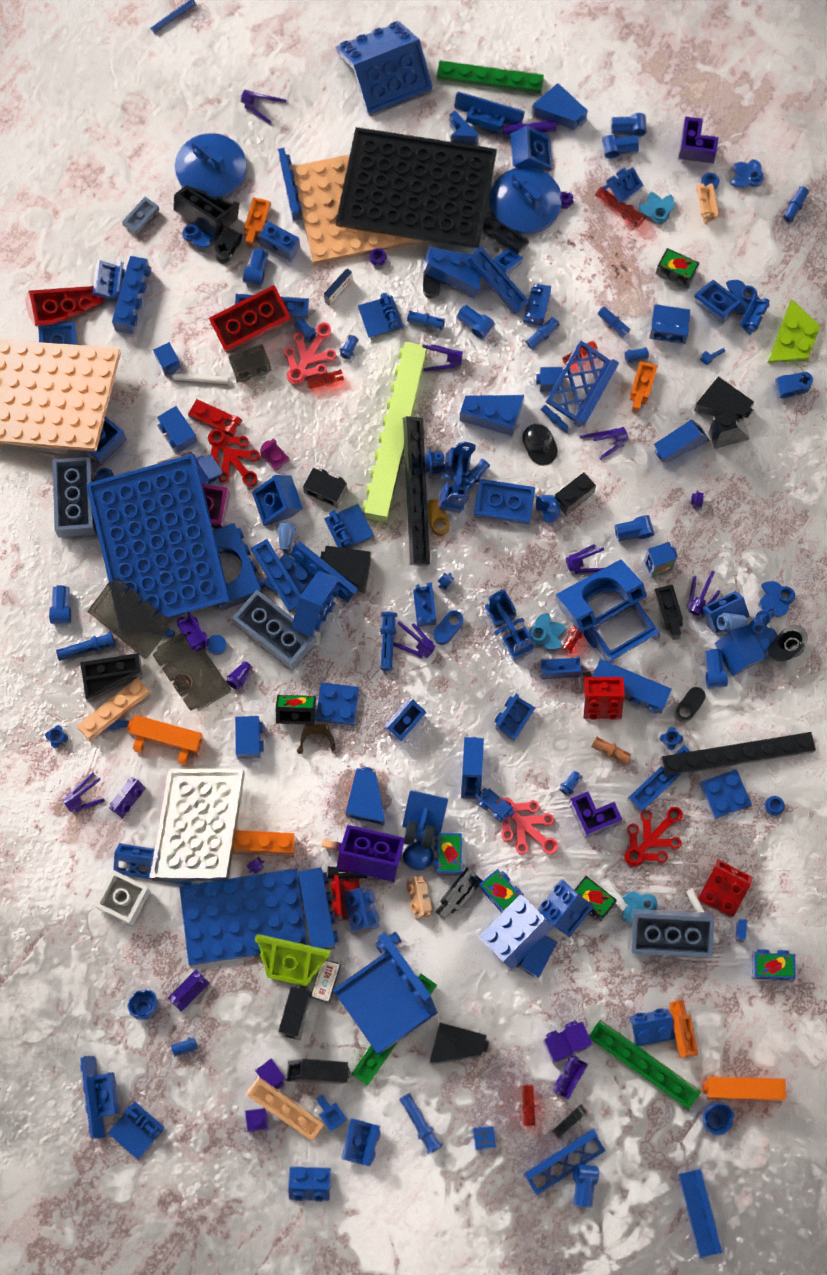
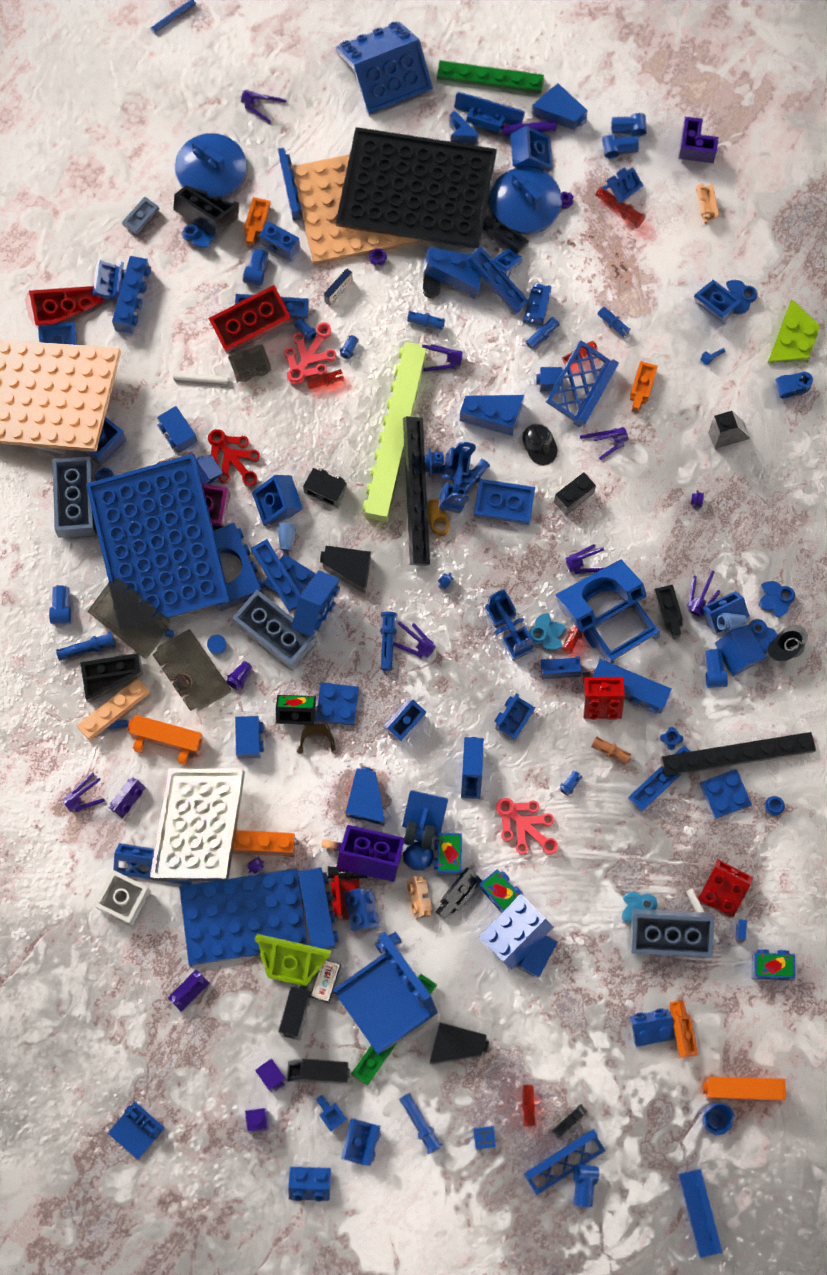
(61, 736): blue plate -> none
(99, 1096): blue bracket -> none
(143, 1004): blue hair -> none
(167, 358): blue brick -> none
(184, 1047): blue pin -> none
(197, 638): dark purple hinge -> none
(214, 417): red plate -> none
(227, 244): black piece -> none
(273, 454): magenta bracket -> none
(285, 1108): light nougat plate -> none
(313, 563): blue plate -> none
(348, 526): blue hinge -> none
(380, 316): blue hinge -> none
(424, 605): blue hinge -> none
(445, 630): blue piece -> none
(479, 324): blue piece -> none
(500, 811): blue hinge -> none
(549, 506): blue hair -> none
(555, 418): blue piece -> none
(565, 908): blue bracket -> none
(568, 1042): dark purple brick -> none
(568, 1081): dark purple hinge -> none
(593, 820): dark purple brick -> none
(597, 896): brick -> none
(637, 354): blue pin -> none
(639, 527): blue piece -> none
(644, 1064): green plate -> none
(651, 839): red plant -> none
(656, 206): dark azure plate -> none
(660, 559): blue brick -> none
(670, 324): blue bracket -> none
(677, 268): brick -> none
(681, 441): blue slope -> none
(692, 701): black piece -> none
(710, 178): blue tile -> none
(722, 398): black slope -> none
(745, 174): blue plate -> none
(753, 314): blue hinge -> none
(763, 617): blue axle -> none
(796, 204): blue pin -> none

